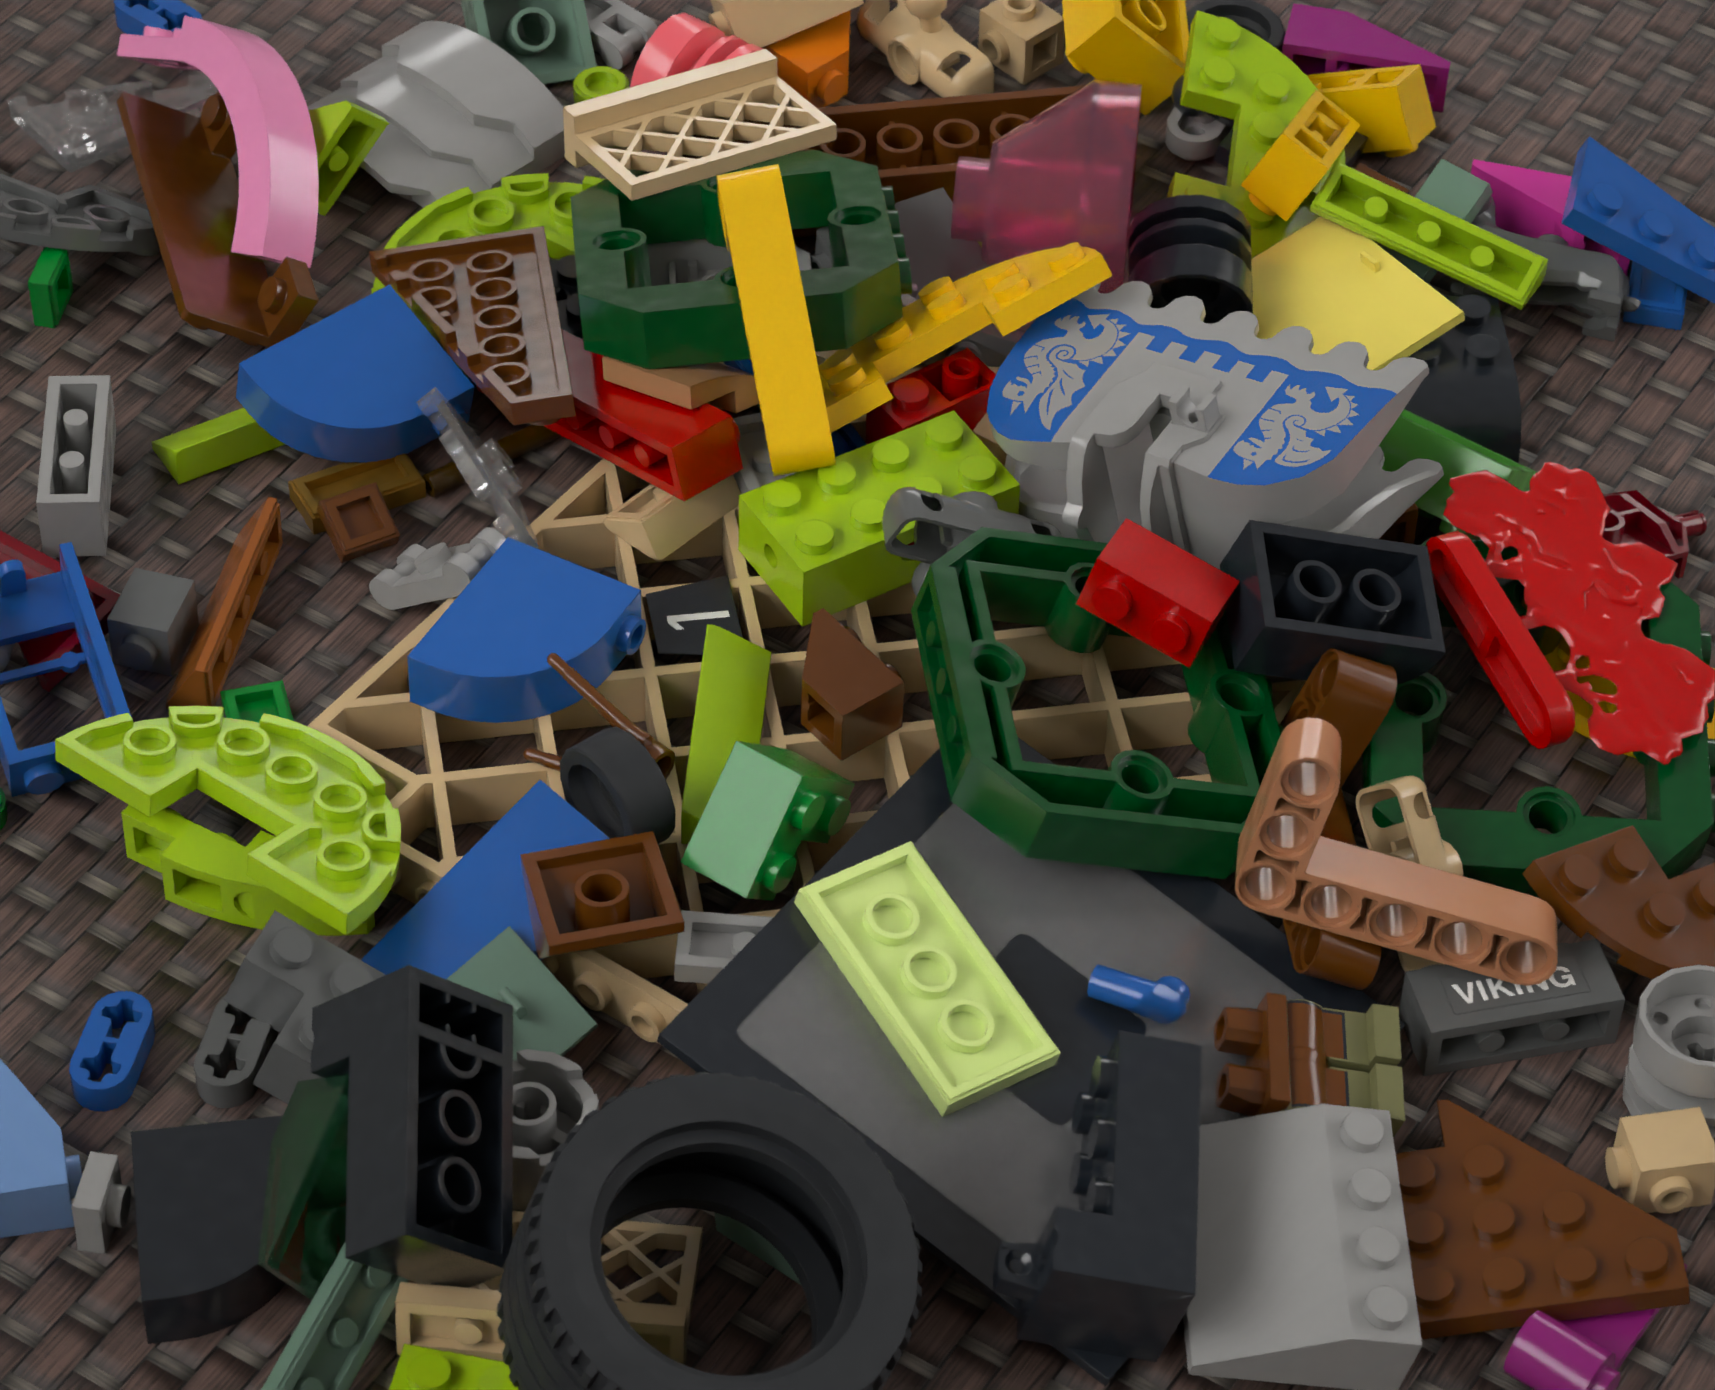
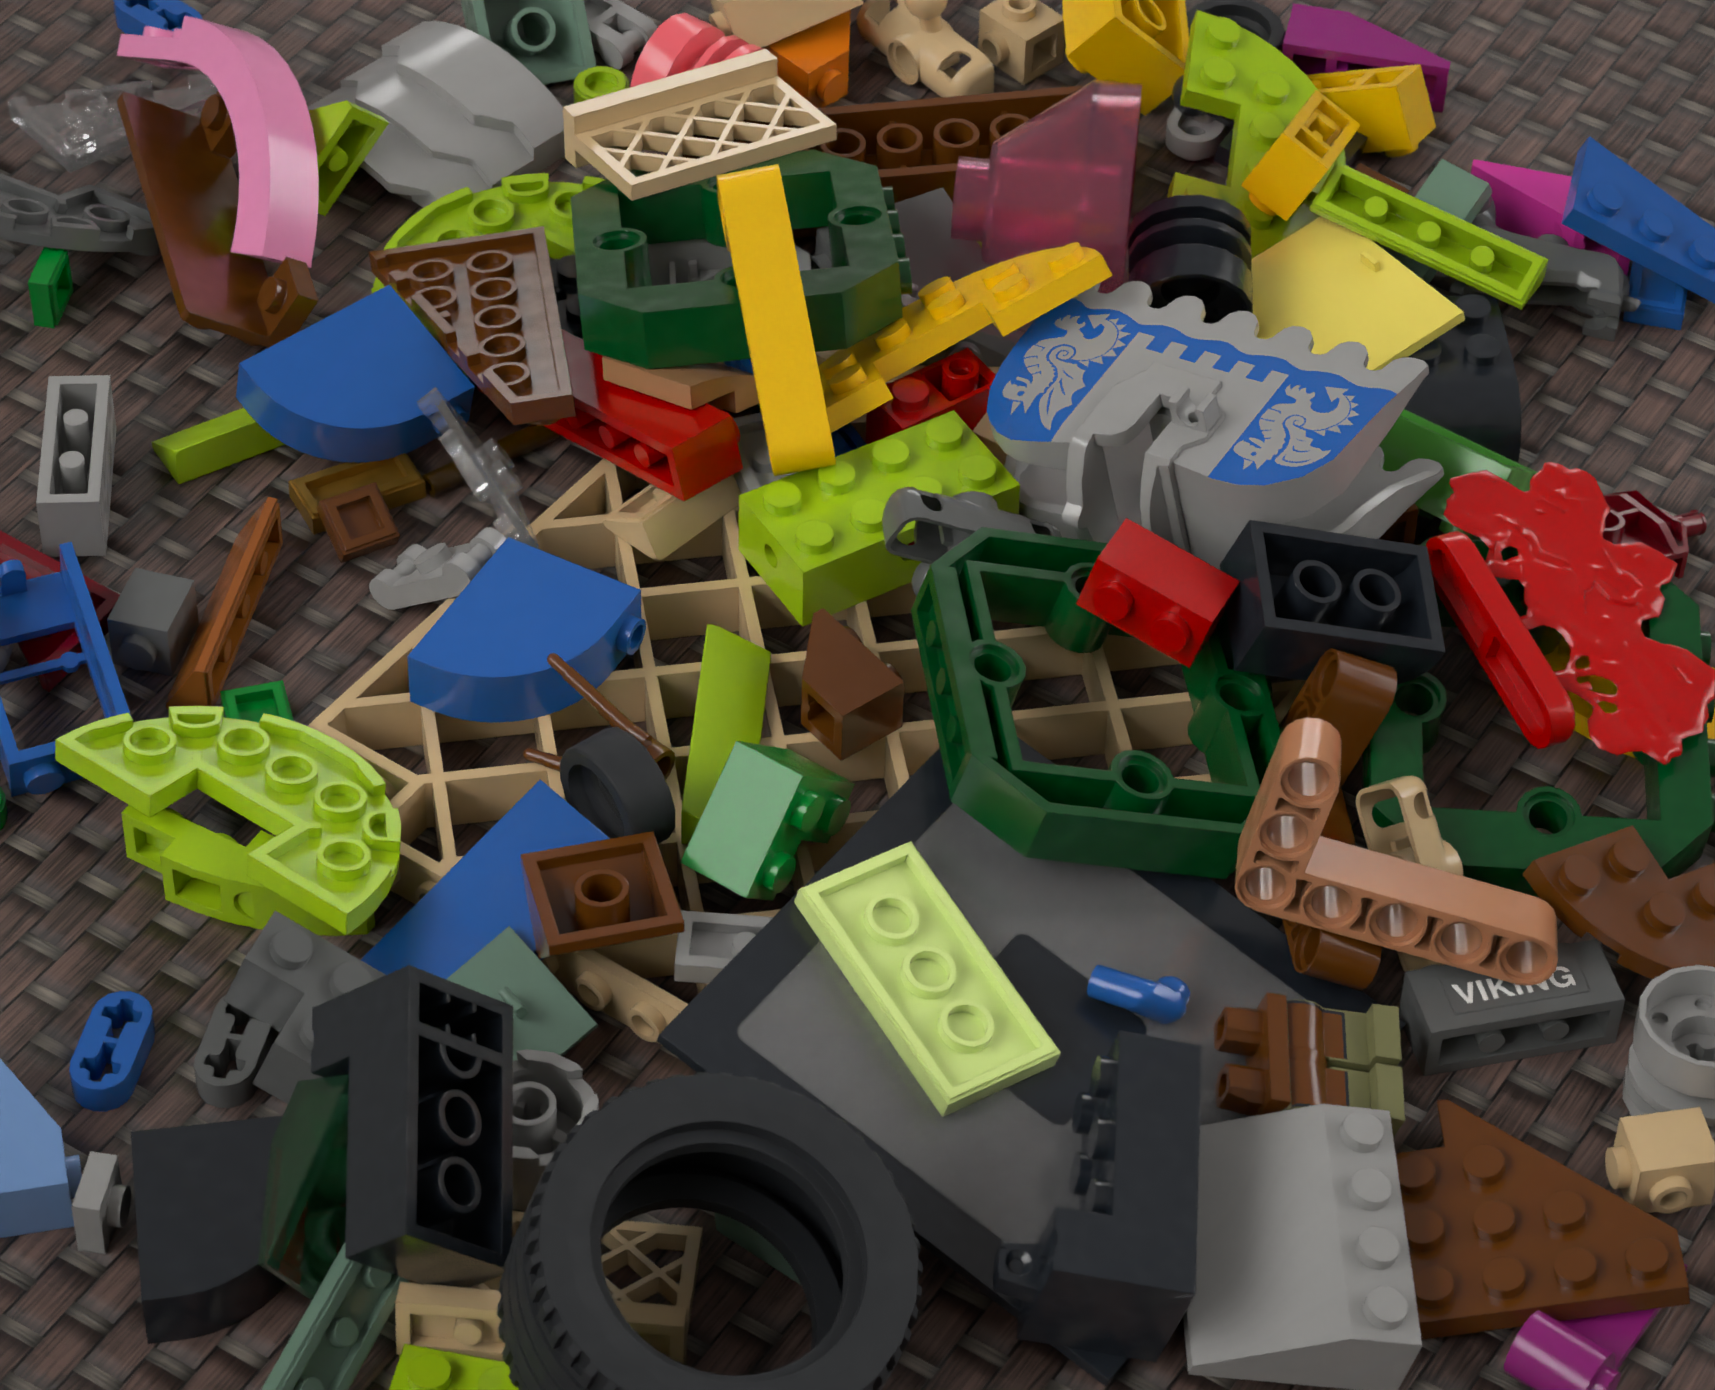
(684, 611): black sticker -> none

